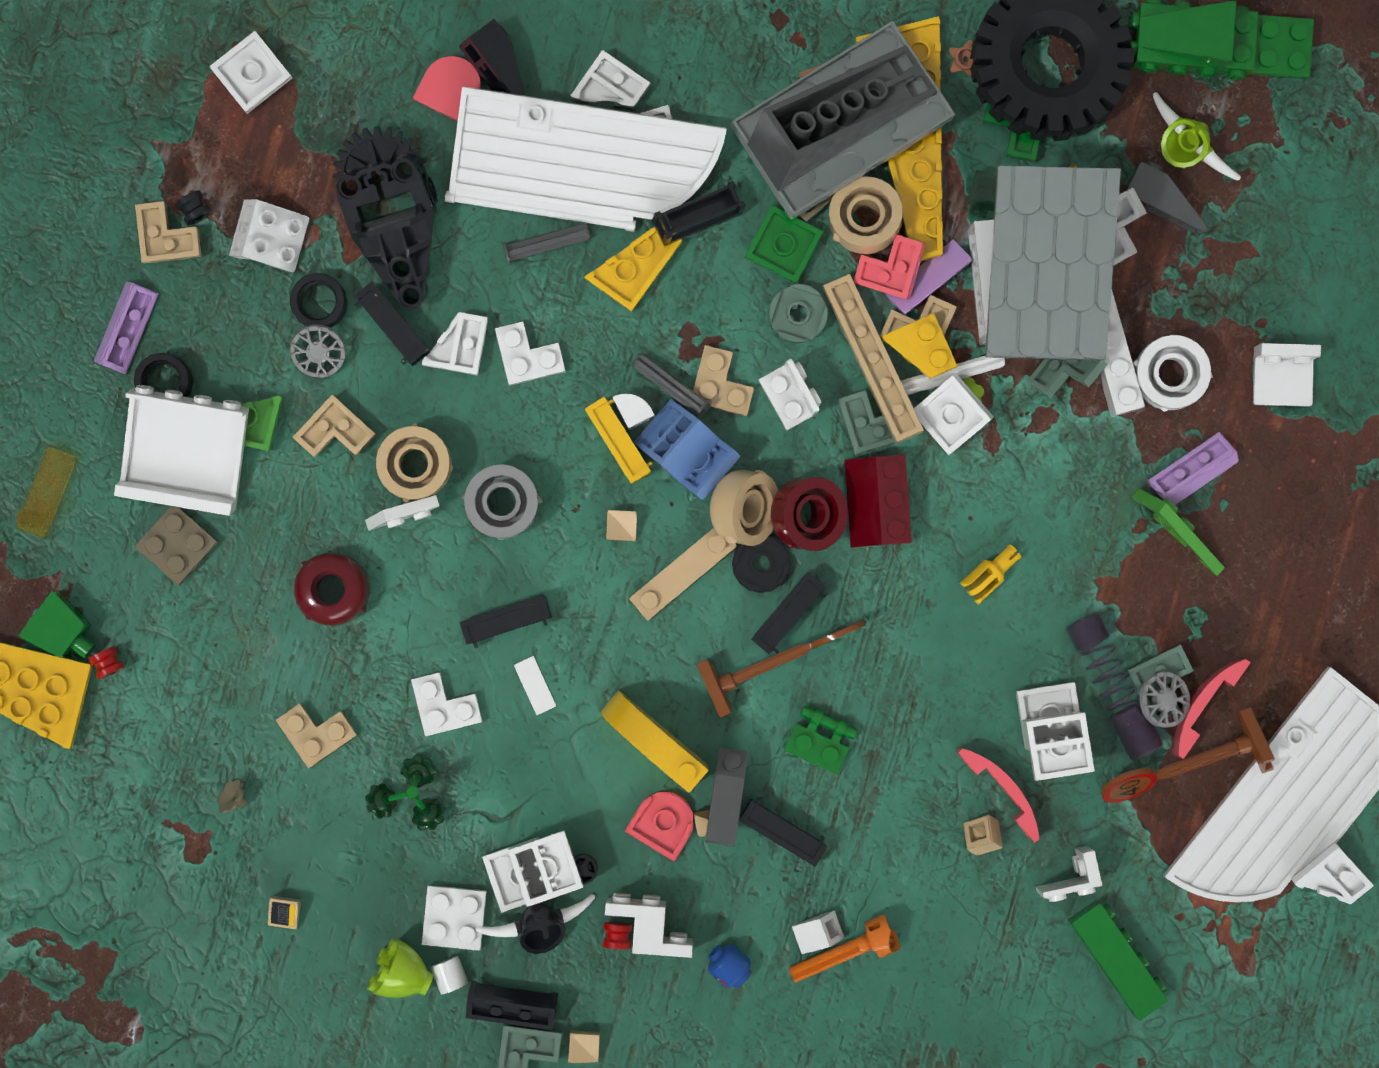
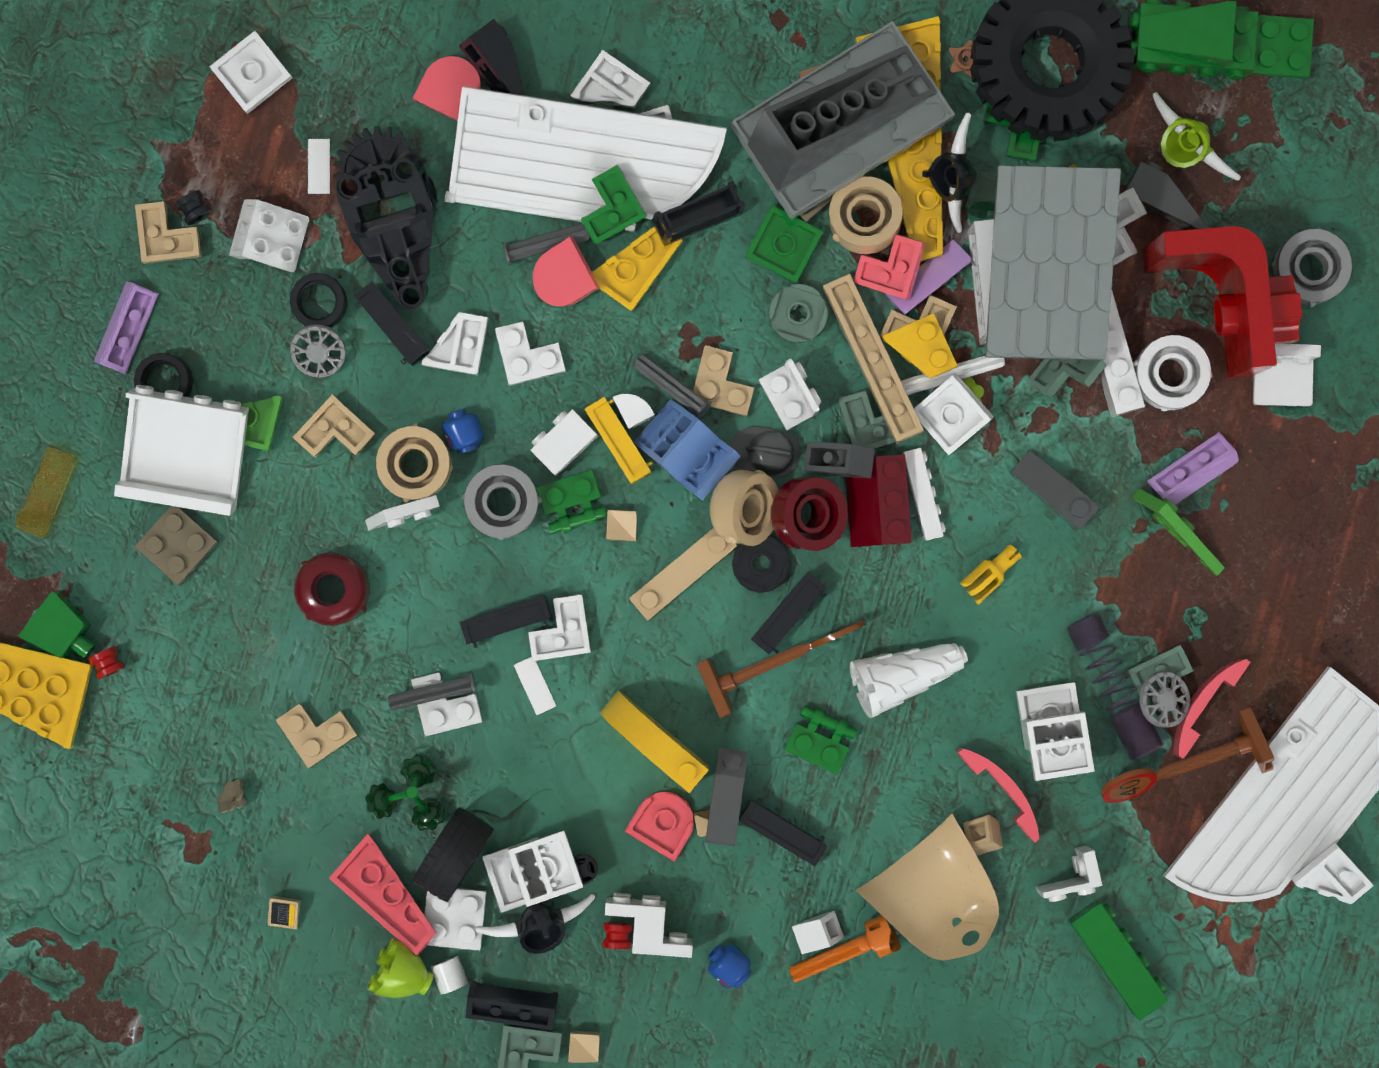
(318, 166): none -> white sticker
(381, 893): none -> coral wing
(433, 692): none -> dark grey axle
(453, 854): none -> black tyre
(462, 431): none -> blue head
(563, 275): none -> coral tile
(563, 441): none -> white brick
(569, 636): none -> white plate
(570, 493): none -> green plate
(621, 206): none -> green plate
(766, 451): none -> dark grey piece
(839, 459): none -> dark grey brick
(892, 678): none -> white cone
(923, 494): none -> white piece
(931, 888): none -> tan piece
(953, 174): none -> black helmet
(1055, 491): none -> dark grey slope
(1250, 307): none -> red piece
(1332, 255): none -> light grey piece

